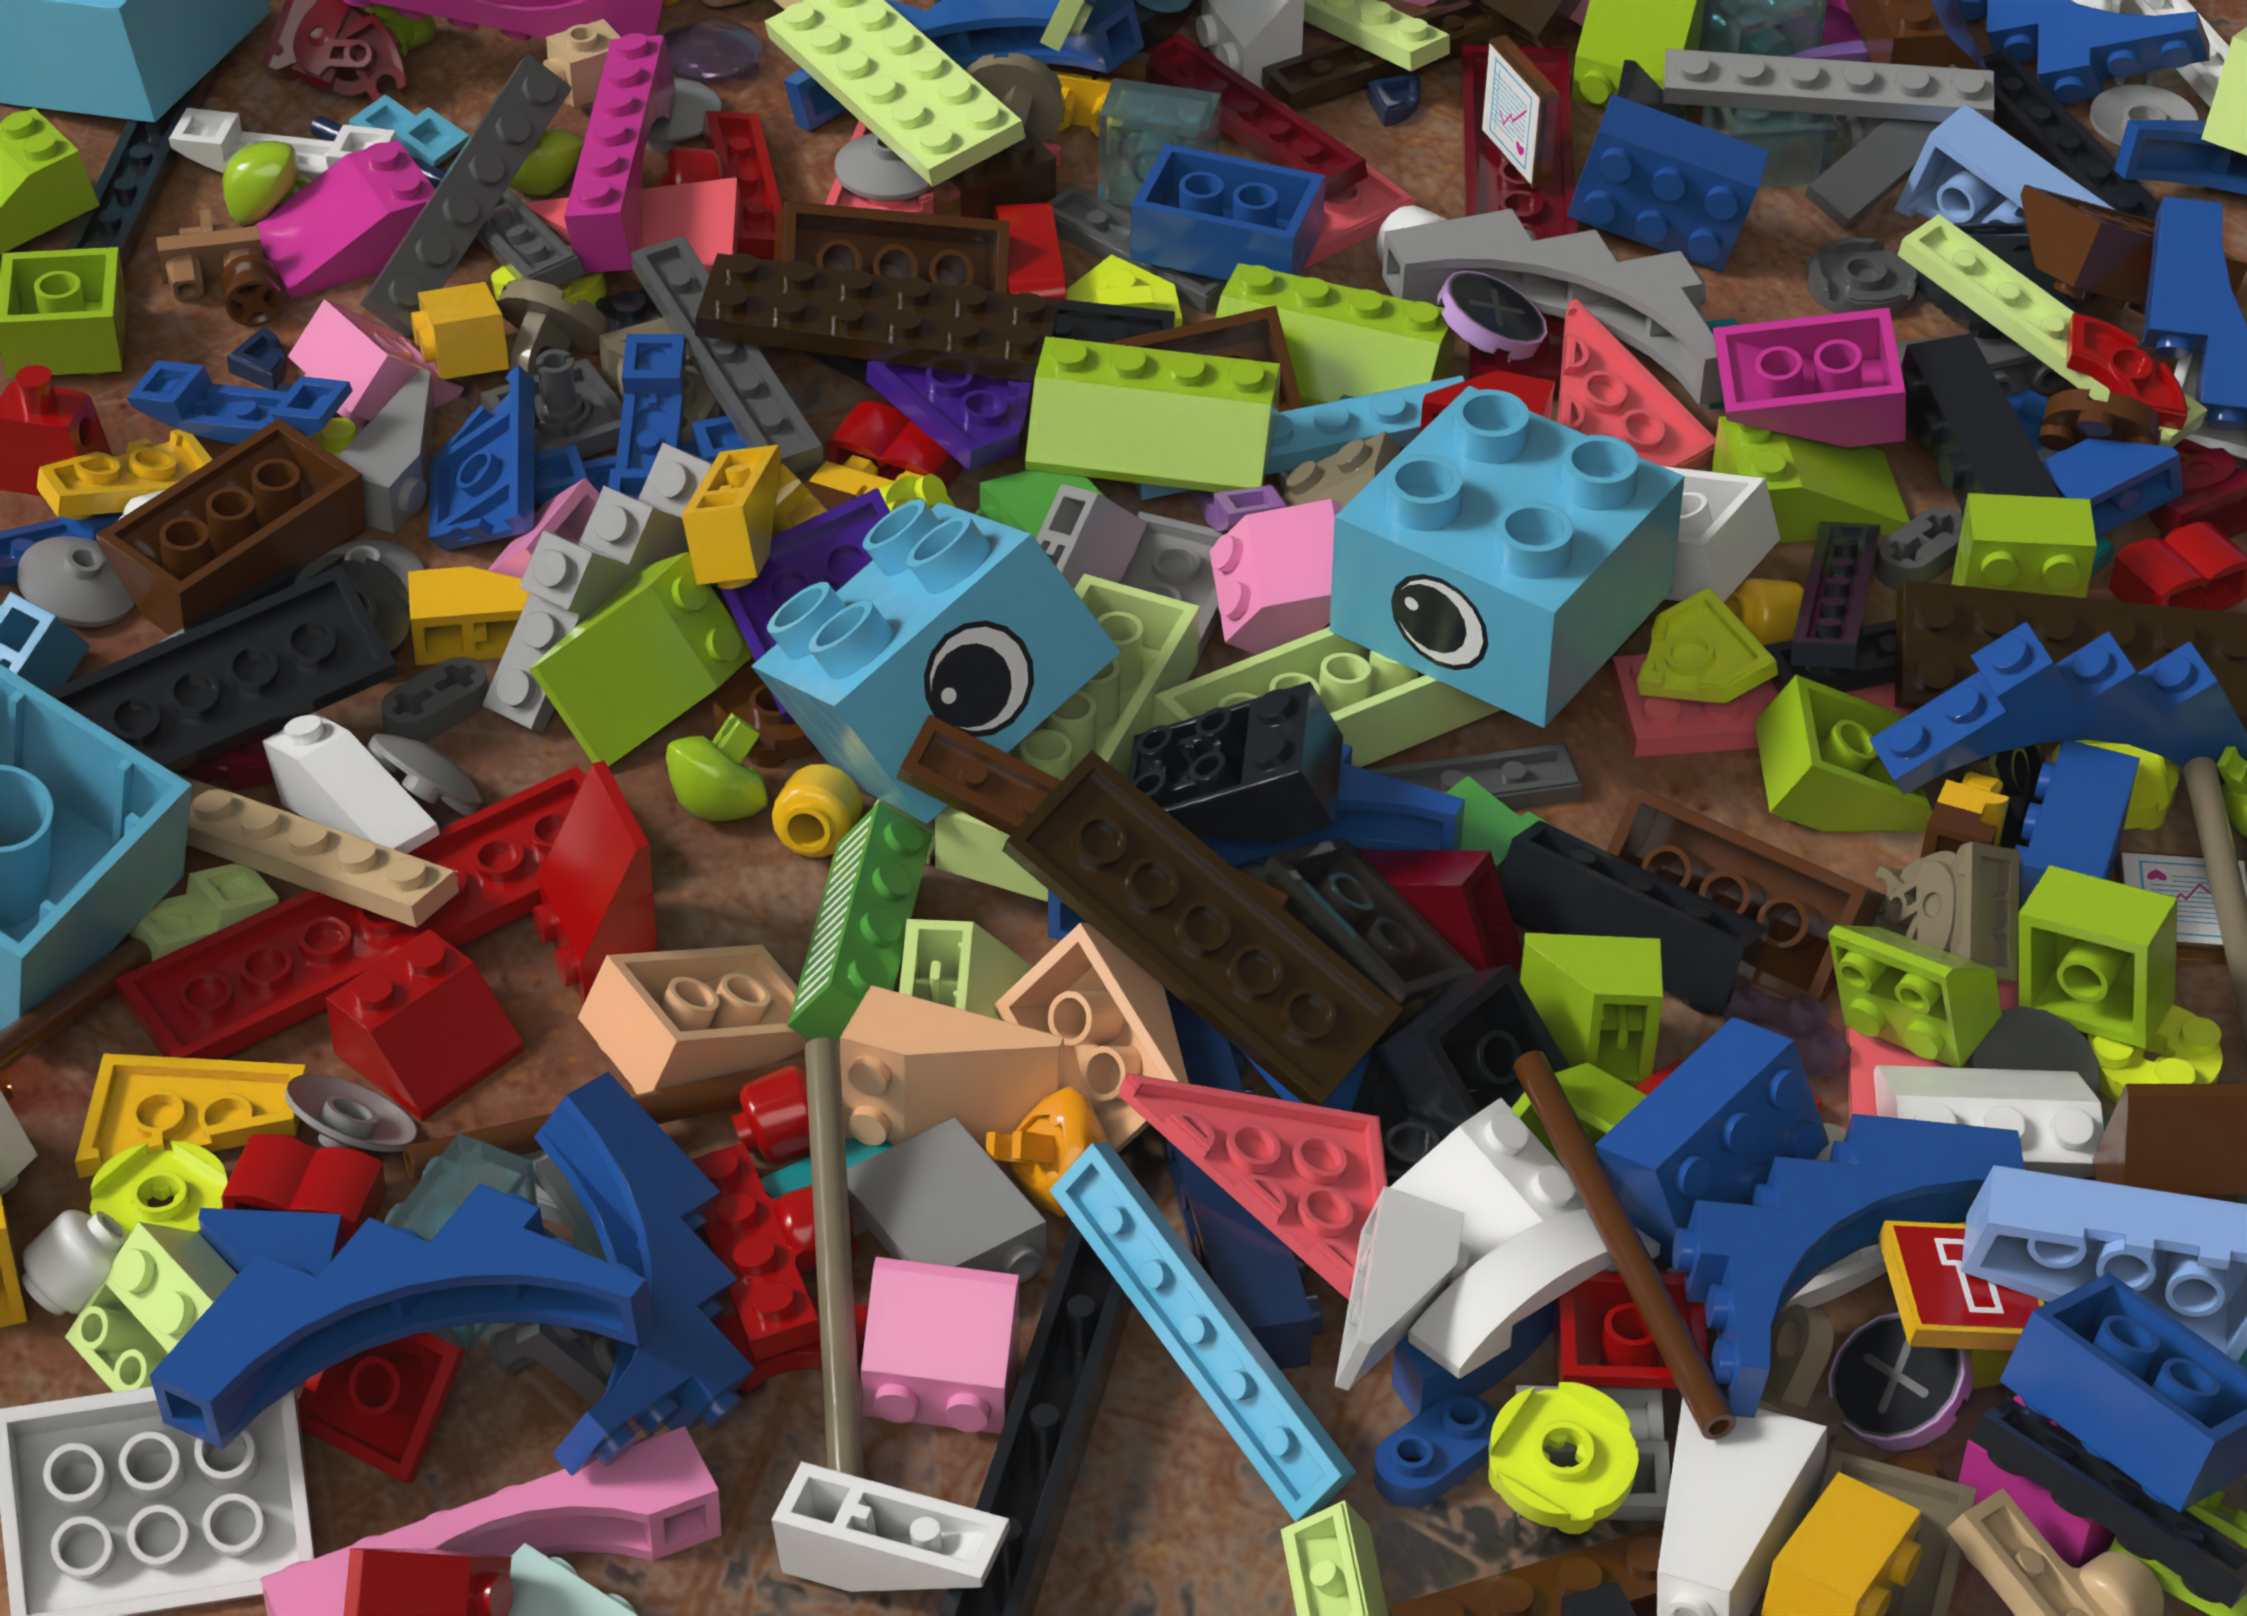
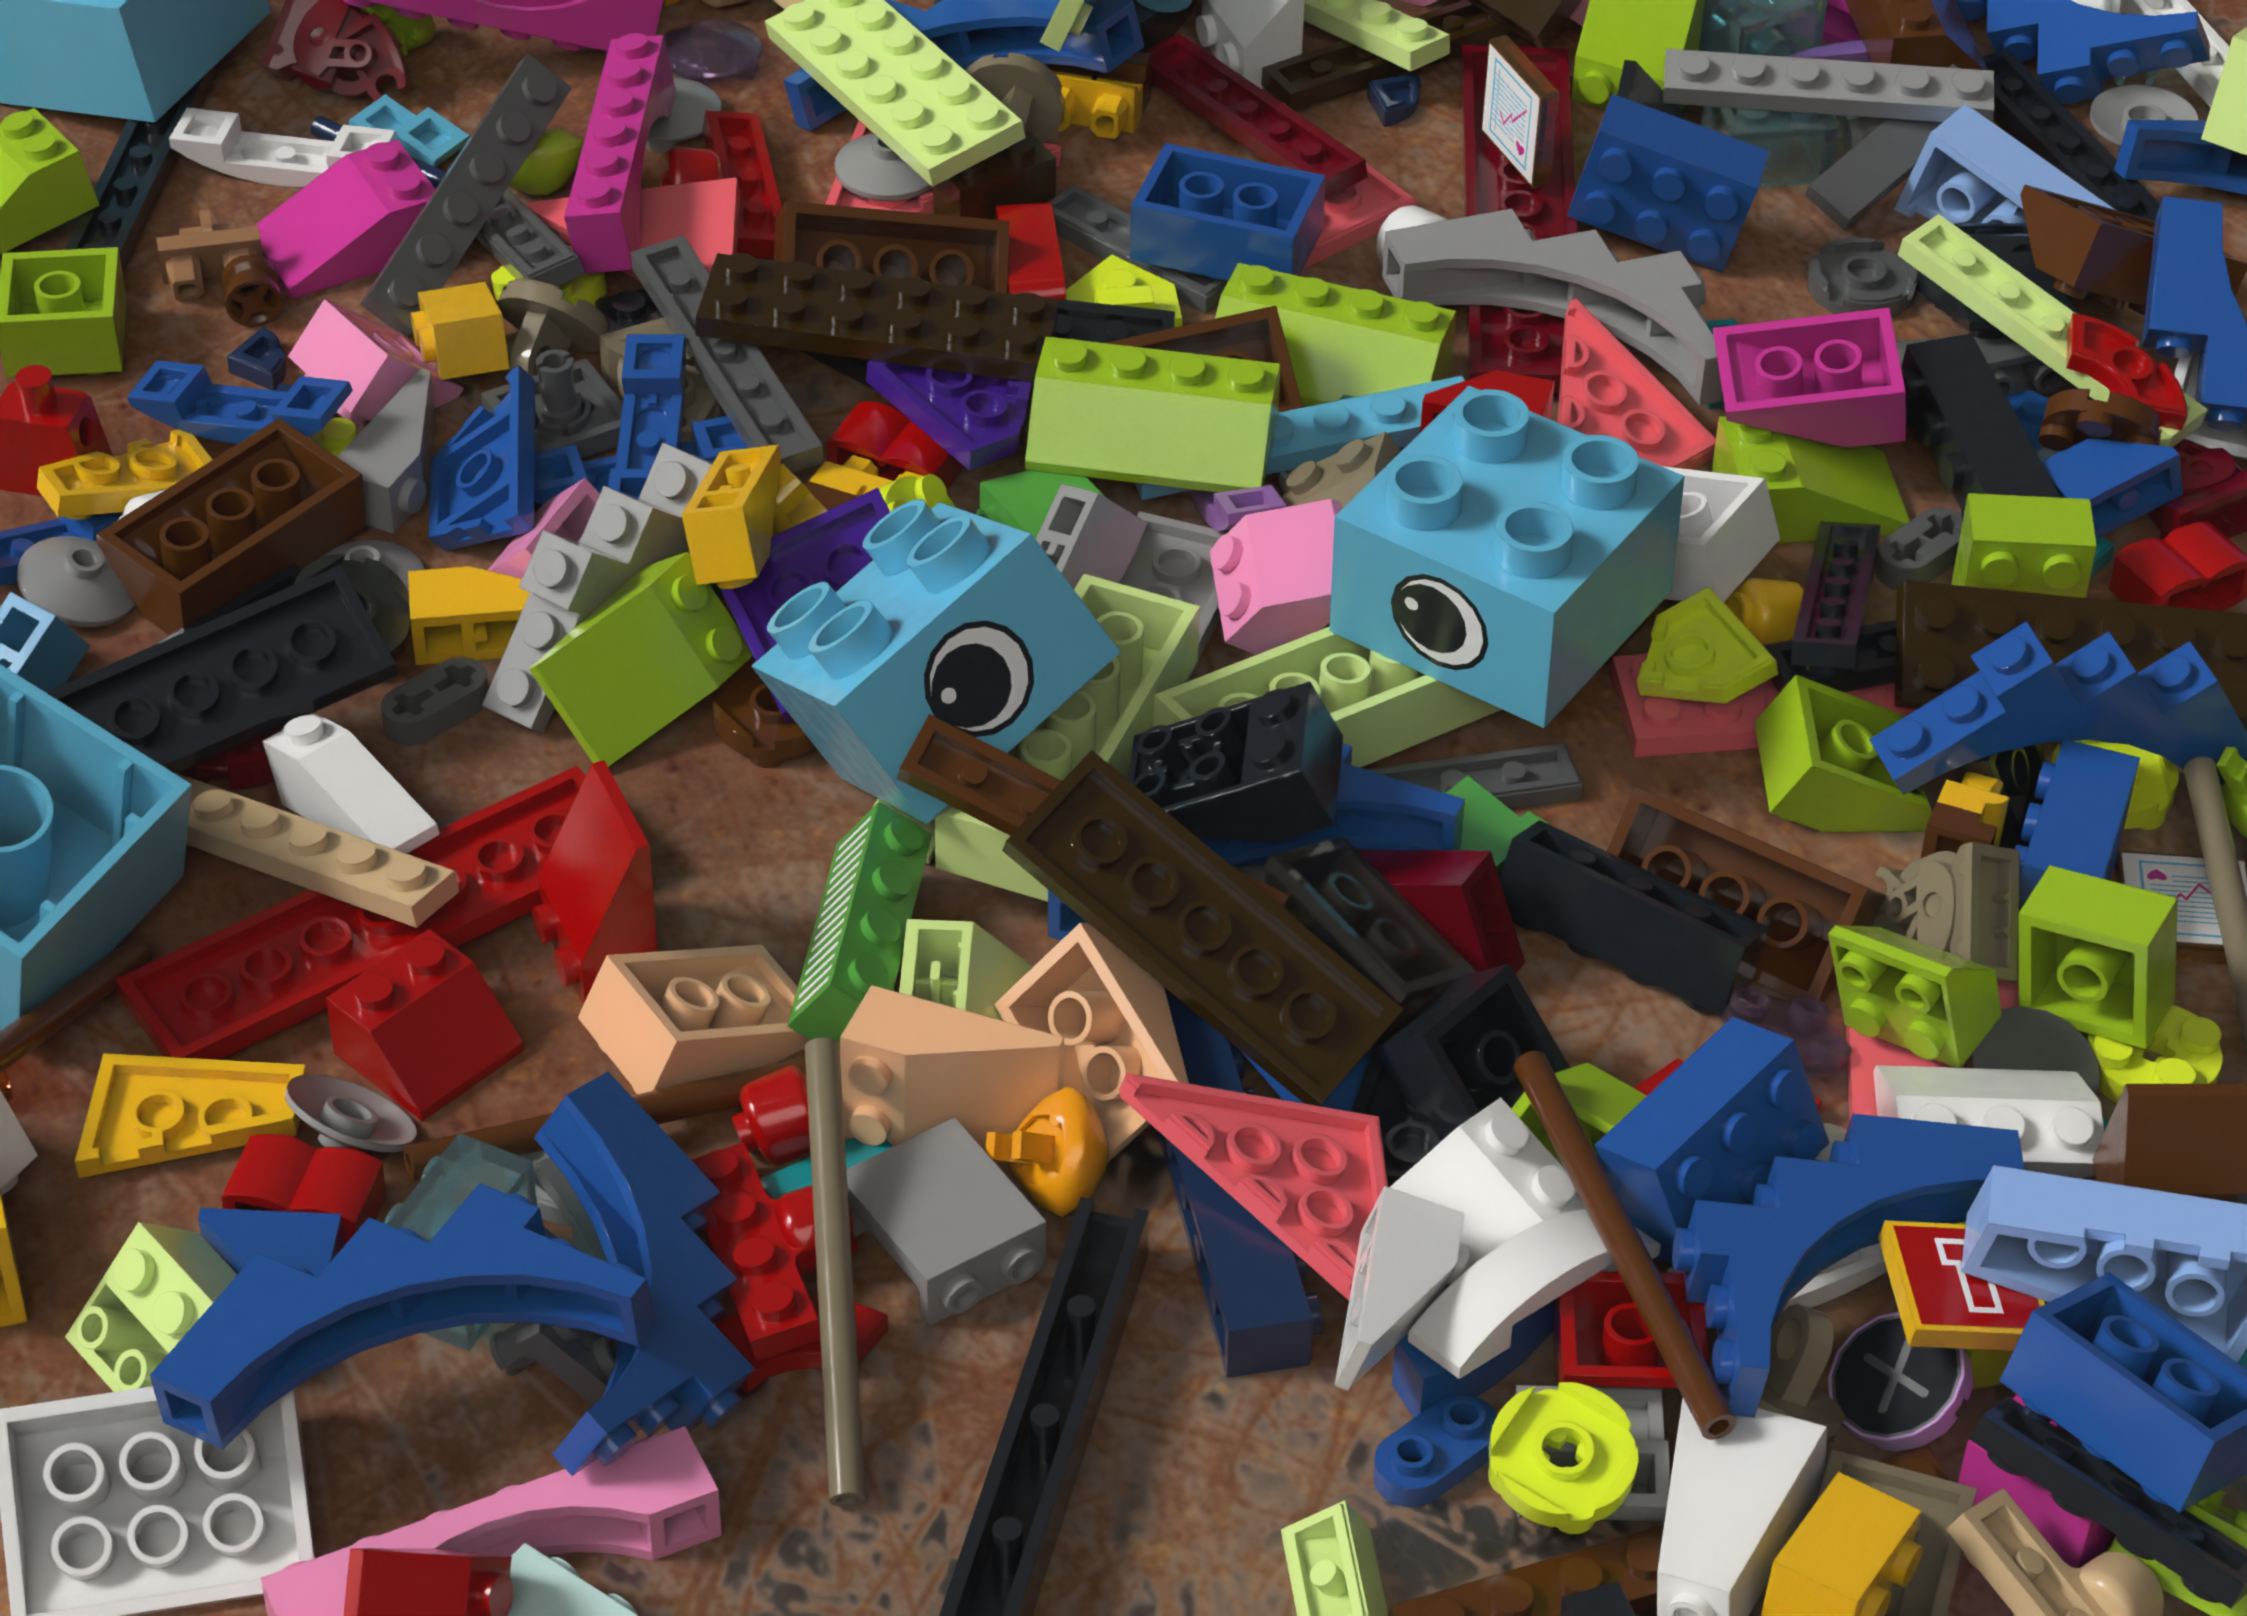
(71, 1259): white head -> none
(137, 1175): neon yellow plate -> none
(211, 903): yellowish green slope -> none
(260, 180): lime piece -> none
(384, 1400): red slope -> none
(427, 772): light grey dish -> none
(579, 59): tan brick -> none
(711, 776): lime piece -> none
(816, 810): yellow head -> none
(881, 1536): white slope -> none
(940, 1345): bright pink slope -> none
(1138, 123): clear light blue brick -> none
(1202, 1332): medium azure plate -> none
(1492, 314): tile -> none
(1598, 998): lime slope -> none

